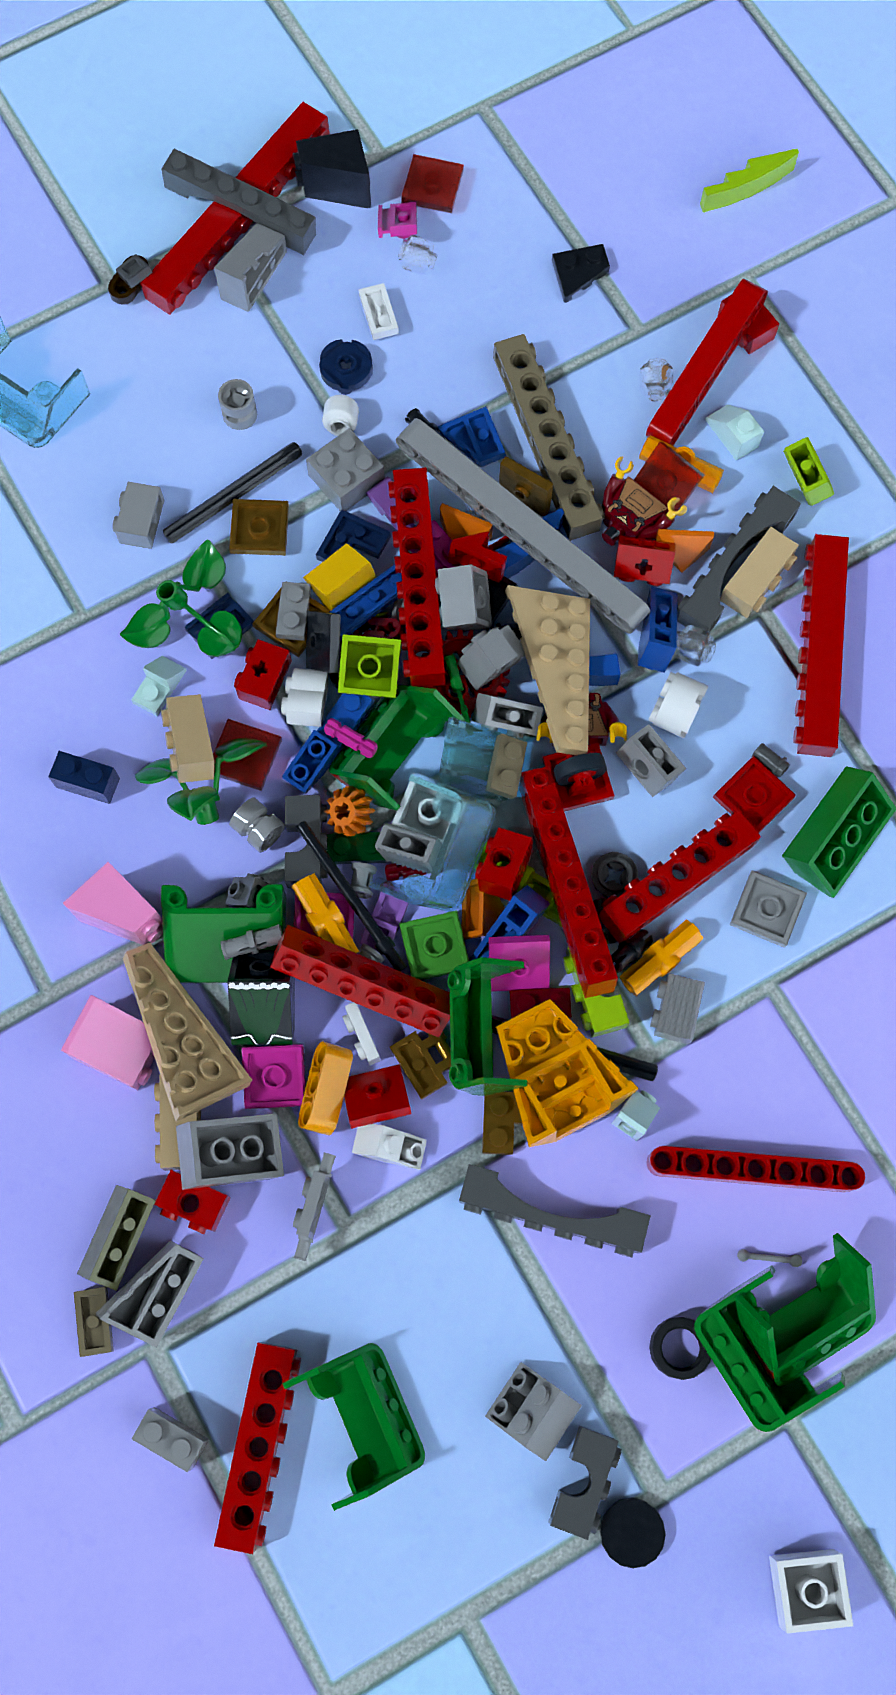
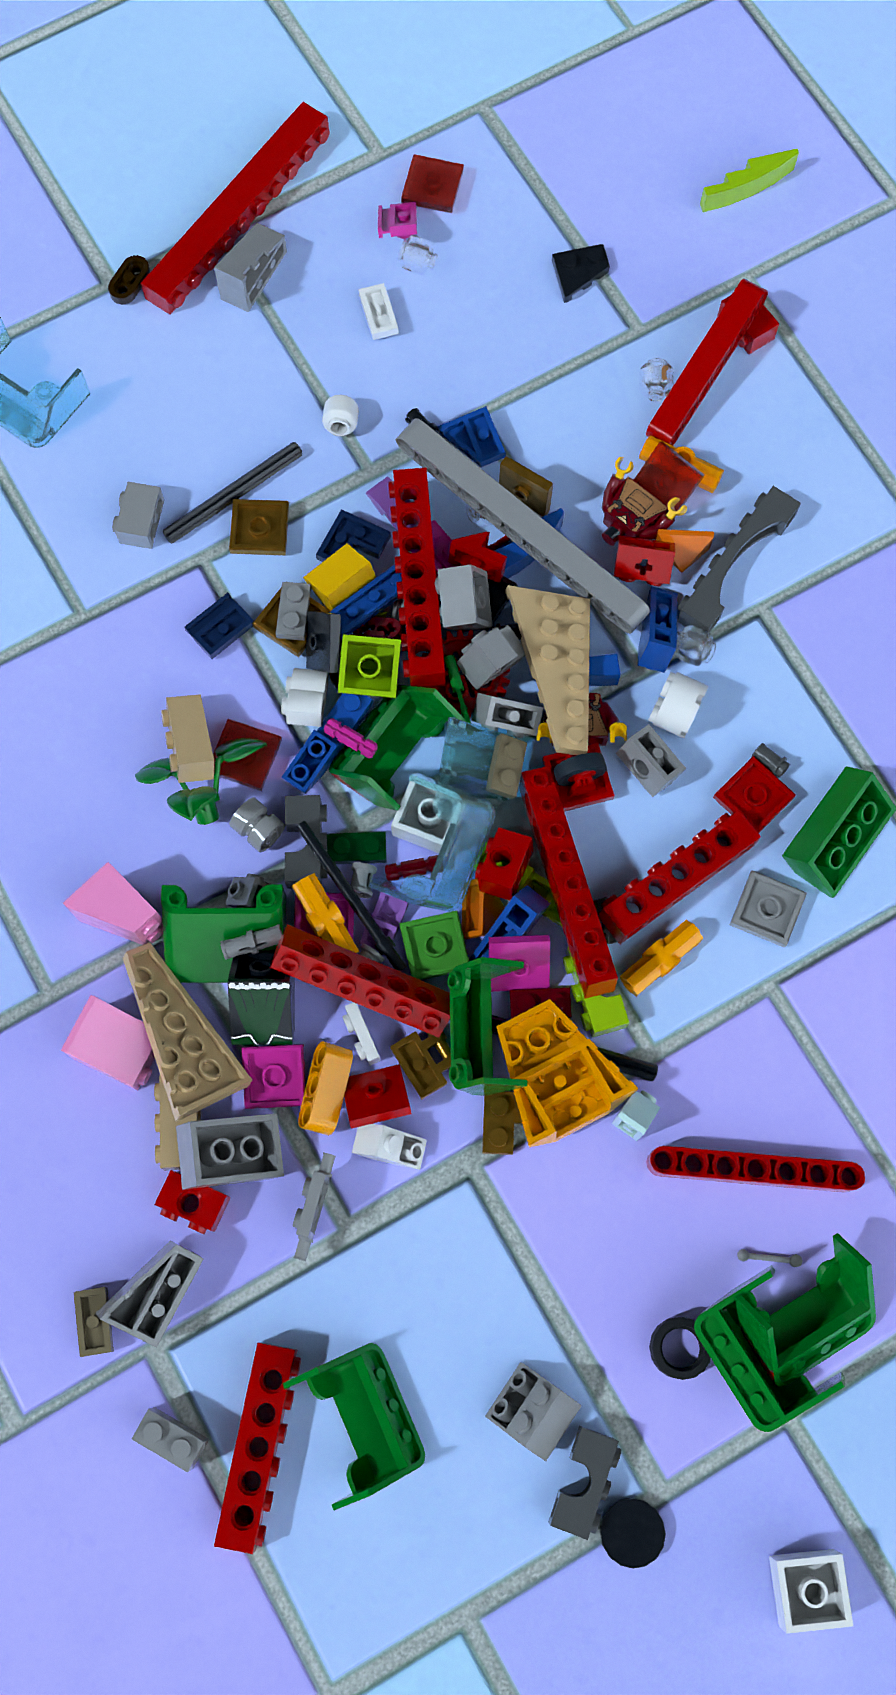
(84, 777): dark blue brick -> none
(116, 1237): olive brick -> none
(133, 271): dark grey tile -> none
(160, 682): light aqua slope -> none
(195, 178): dark grey arch -> none
(205, 570): green plant -> none
(237, 404): light grey wheel -> none
(262, 689): red brick -> none
(333, 169): black slope -> none
(345, 379): dark blue plate -> none
(345, 470): light grey brick -> none
(349, 811): orange gear -> none
(408, 848): light grey brick -> none
(461, 524): orange slope -> none
(518, 352): dark tan brick -> none
(616, 862): dark grey gear -> none
(622, 1230): dark grey arch -> none
(631, 949): black pin -> none
(678, 1008): light grey brick -> none
(736, 430): light aqua slope -> none
(760, 573): tan brick -> none
(808, 471): lime brick -> none
(822, 646): red brick -> none

